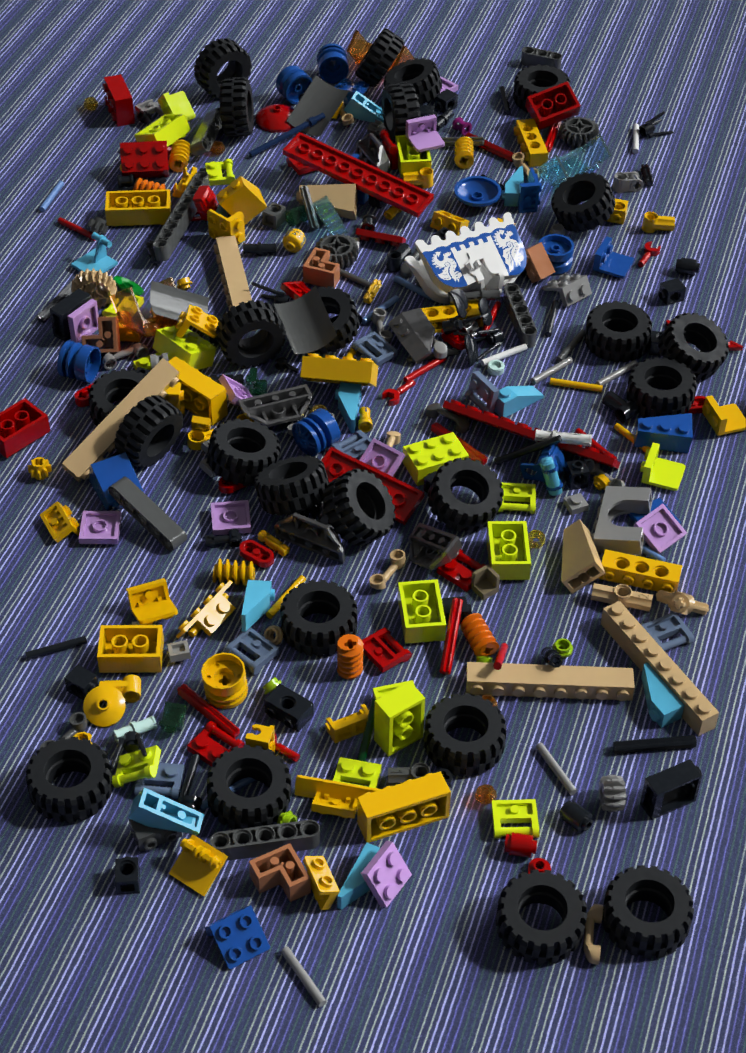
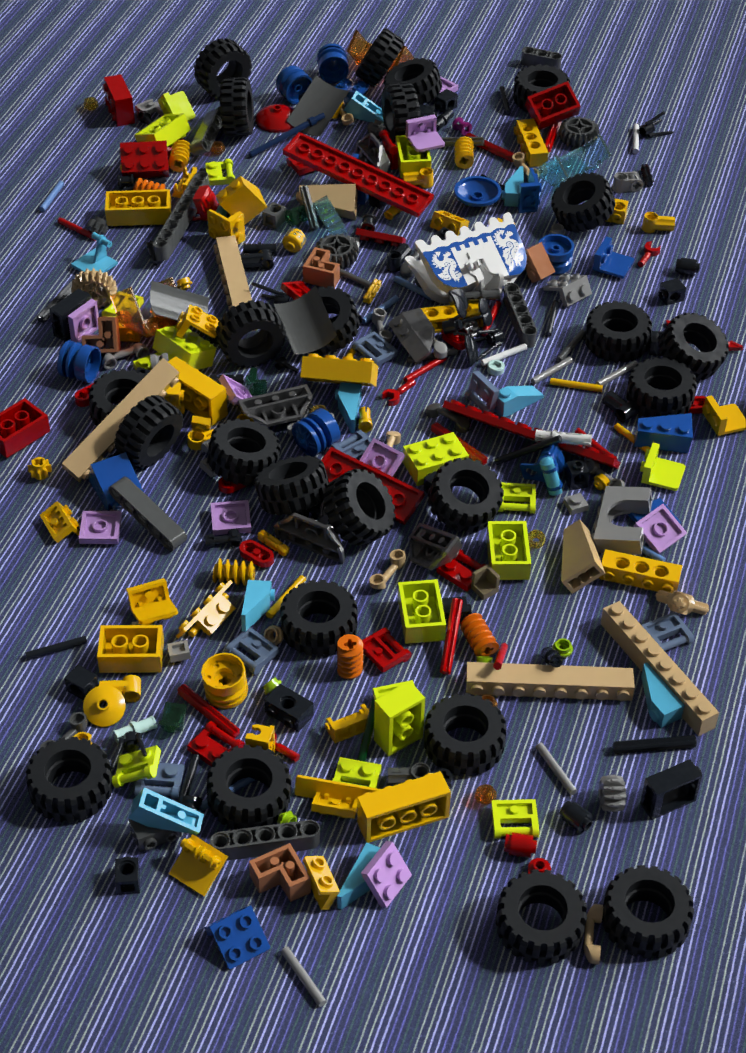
(124, 283): green dish -> none
(258, 260): none -> black piece
(622, 593): tan piece -> none

